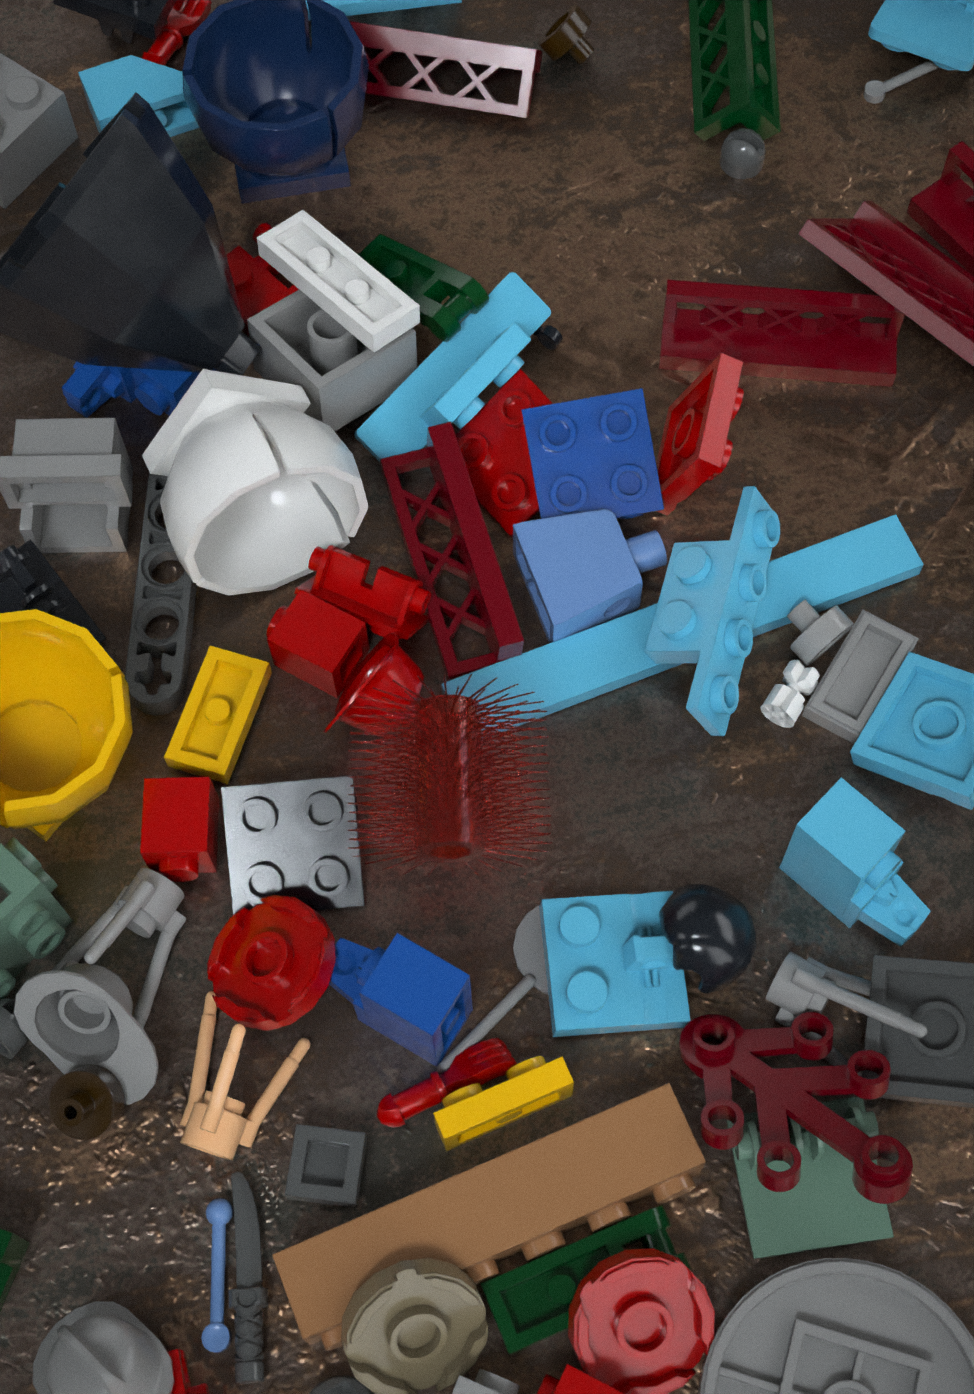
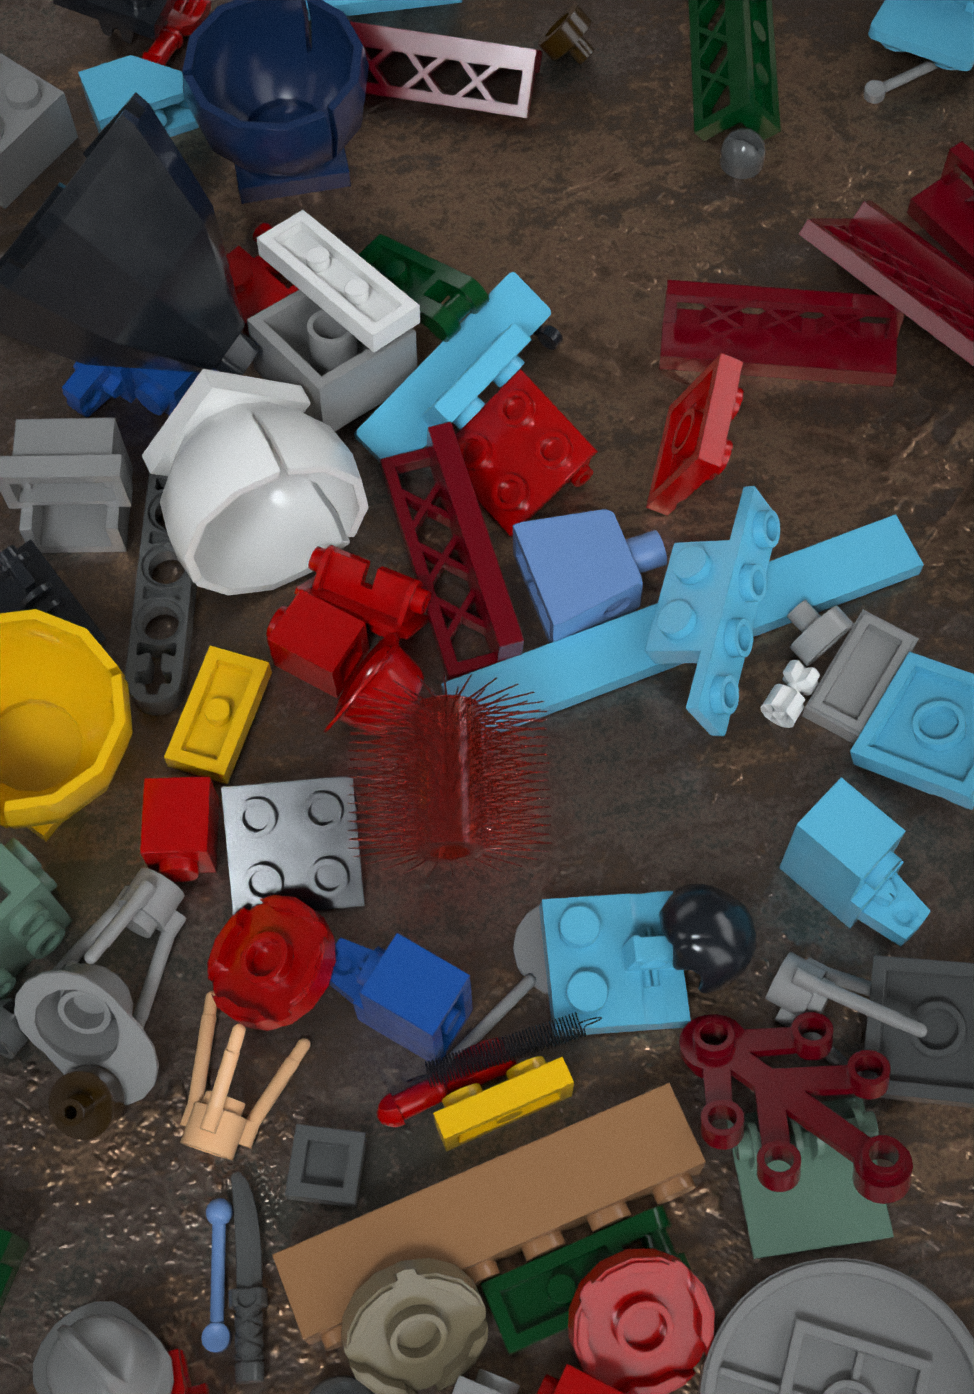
(522, 1050): none -> black piece
(593, 456): blue hinge -> none

